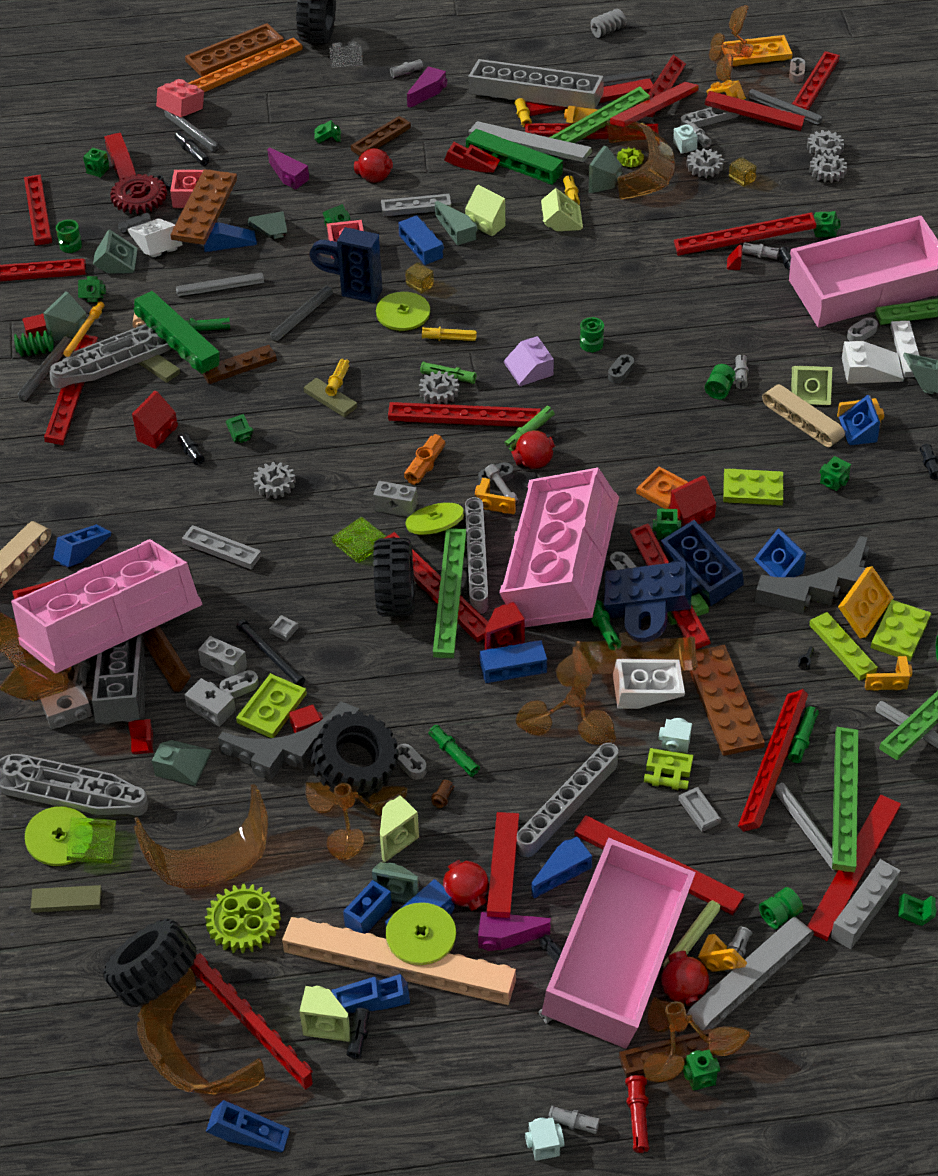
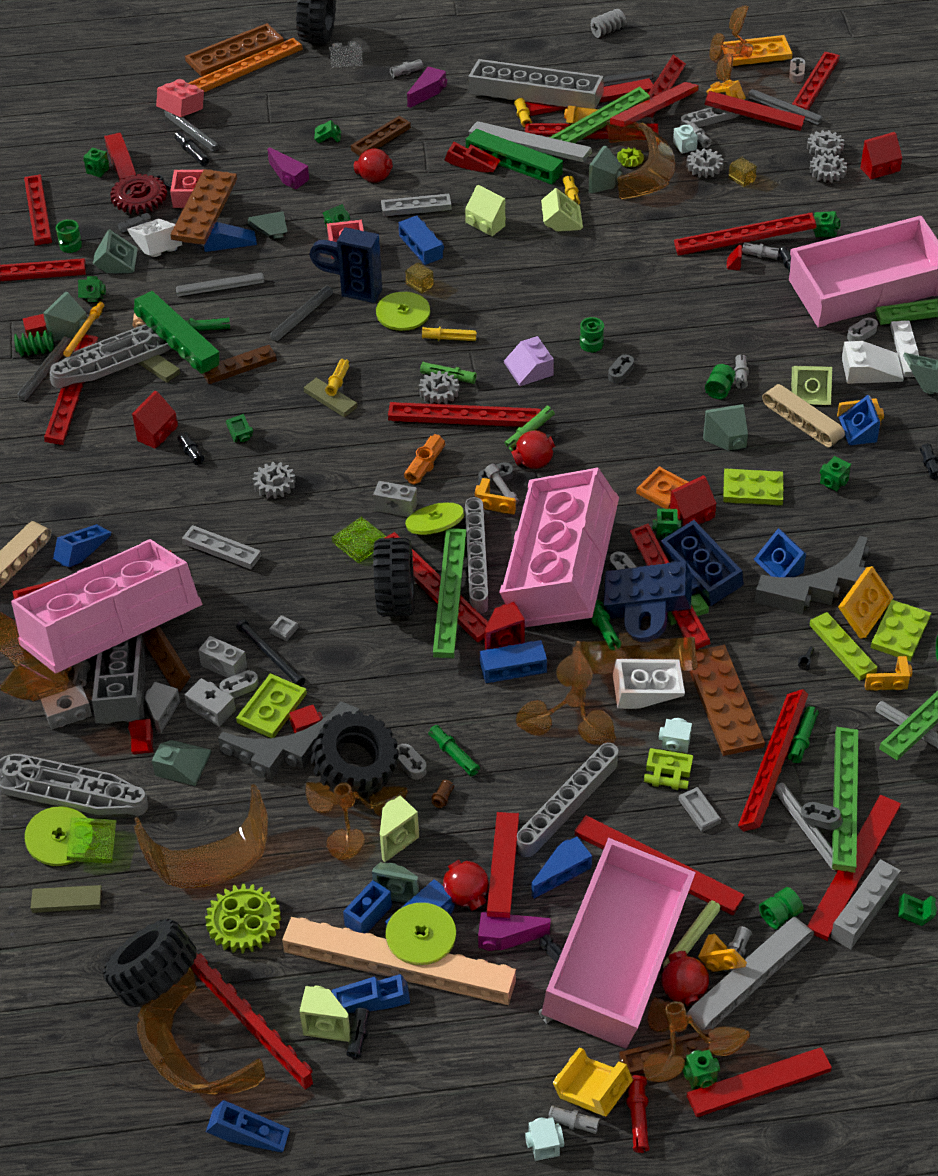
(161, 704): none -> light grey slope
(456, 223): sand green slope -> none
(592, 1083): none -> yellow panel
(726, 427): none -> sand green slope
(759, 1082): none -> red tile
(822, 814): none -> dark grey beam
(881, 156): none -> red slope

